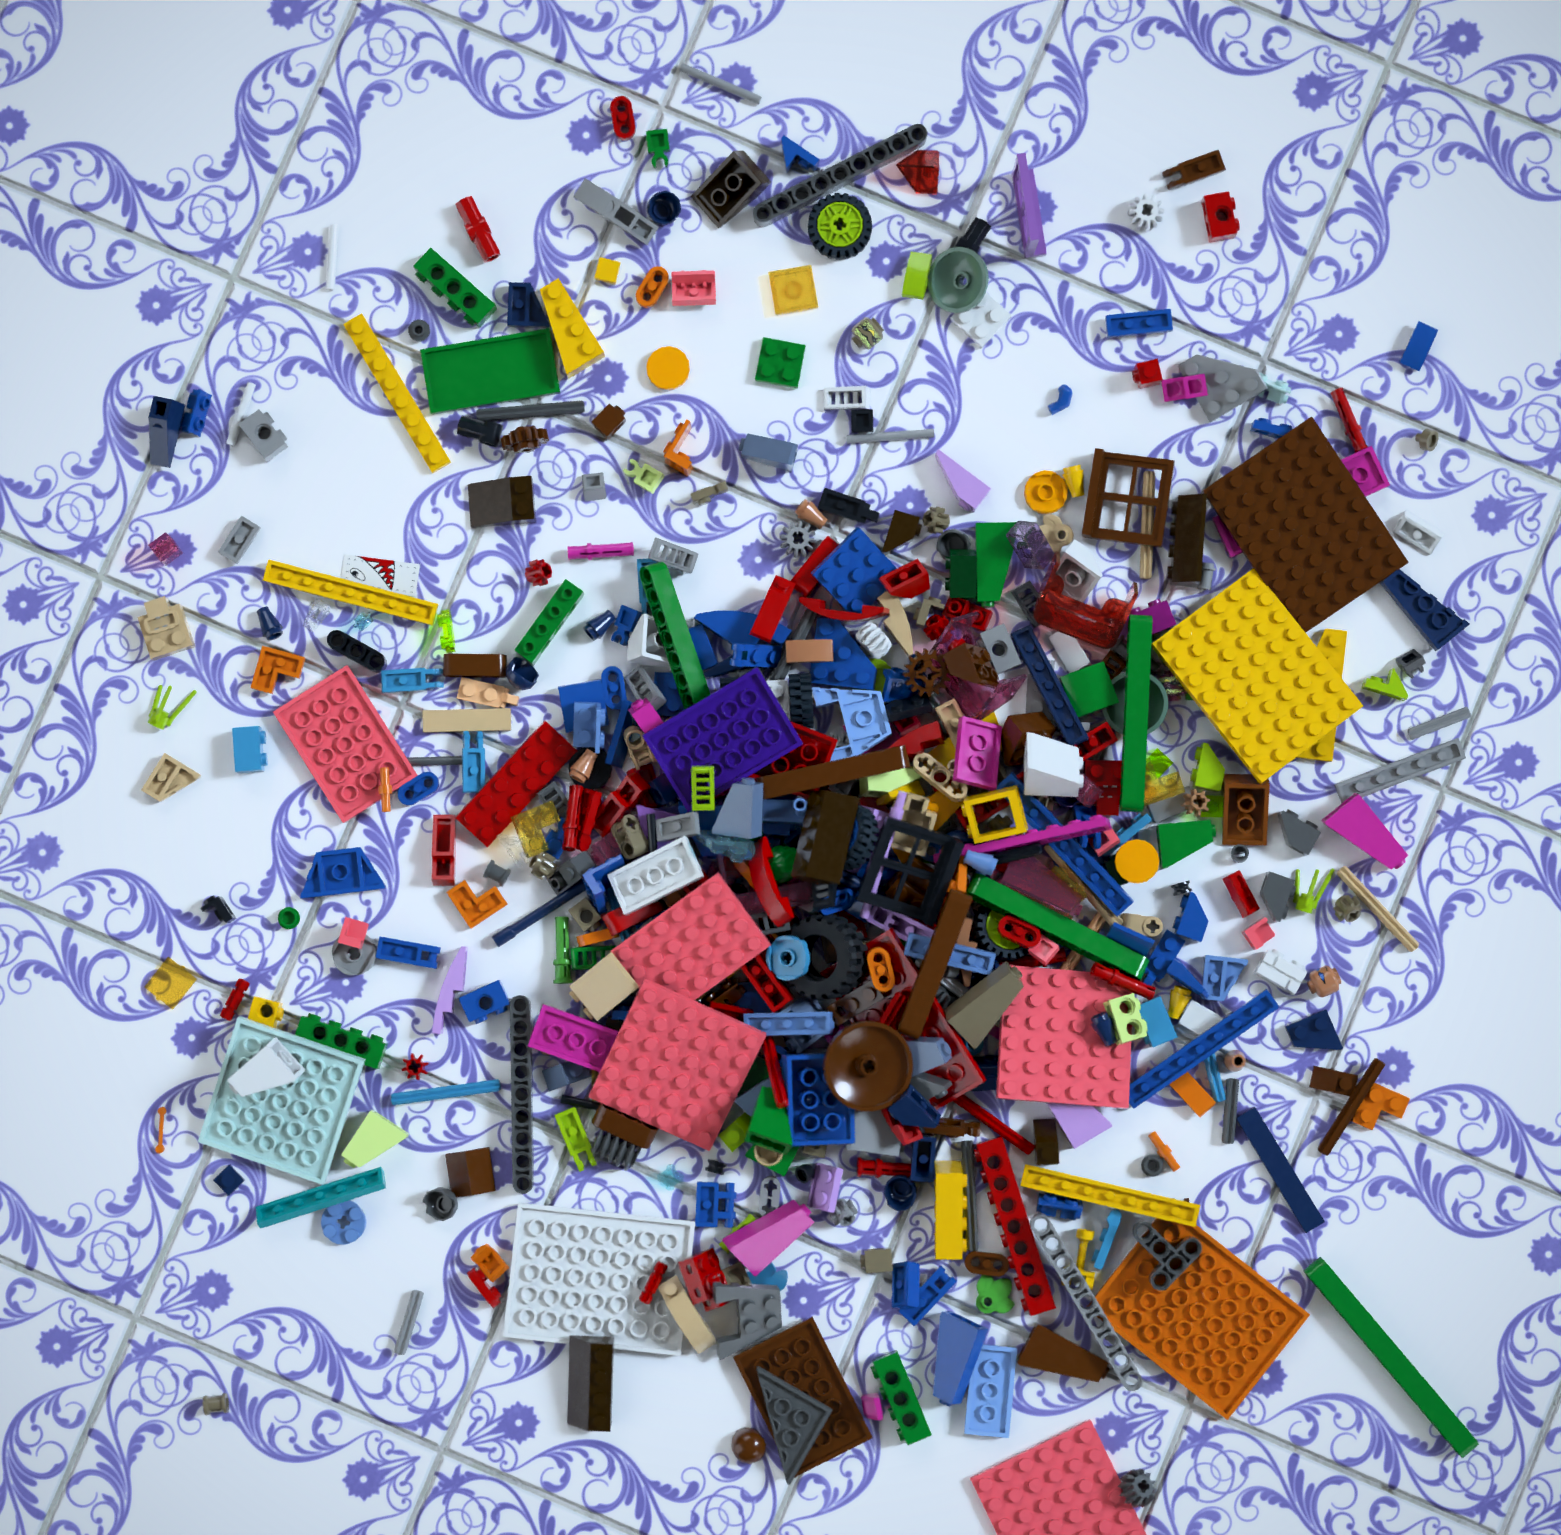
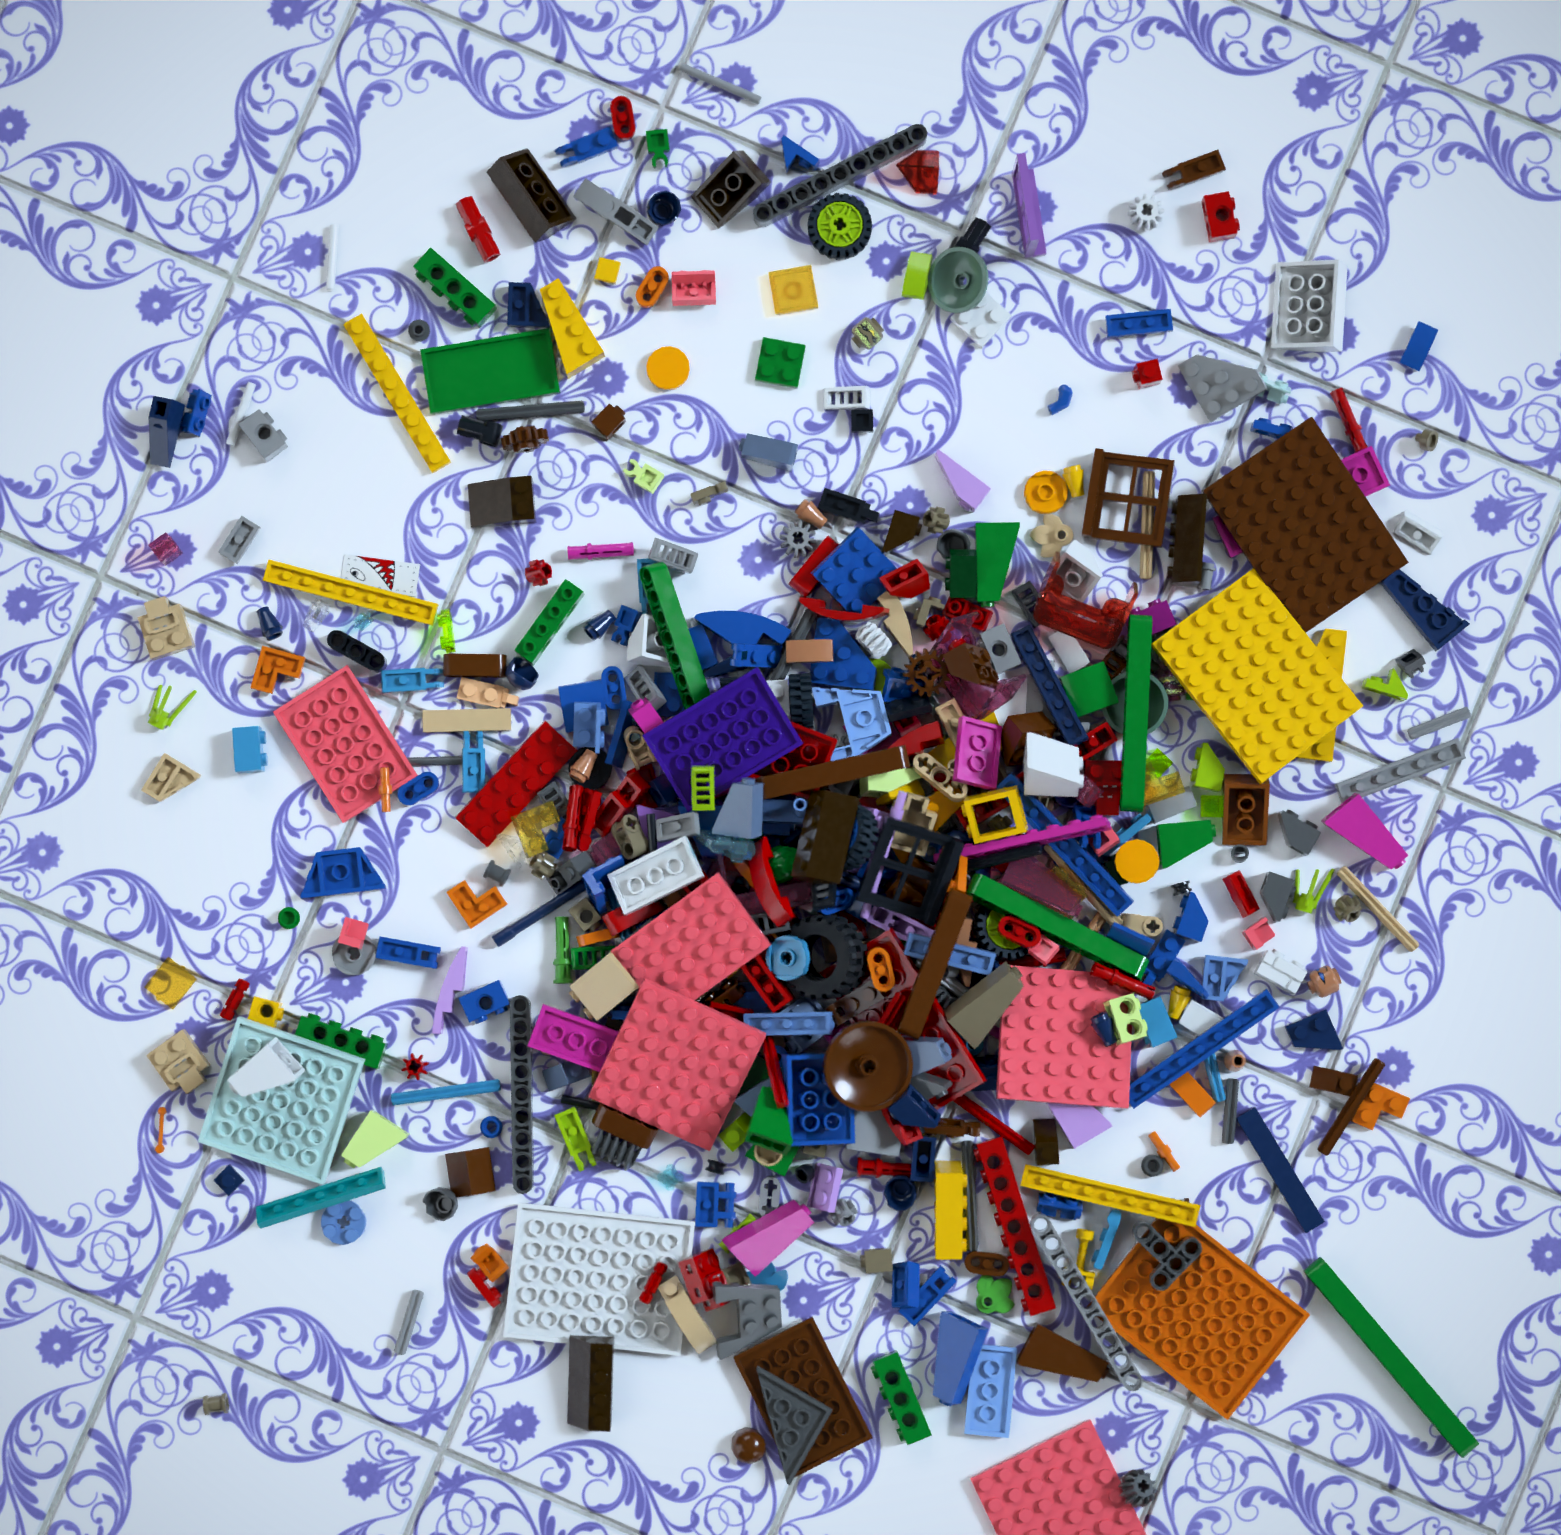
(180, 1062): none -> tan piece
(222, 910): black bracket -> none
(444, 850): red slope -> none
(484, 1127): none -> blue plate
(530, 194): none -> dark brown slope
(588, 147): none -> blue hinge
(594, 486): light grey slope -> none
(679, 461): orange bracket -> none
(772, 608): red slope -> none
(872, 1406): dark pink slope -> none
(888, 436): light grey bar -> none
(981, 862): medium blue cone -> none
(1030, 545): clear purple brick -> none
(1184, 387): dark pink slope -> none
(1197, 797): medium nougat gear -> none
(1309, 306): none -> white slope

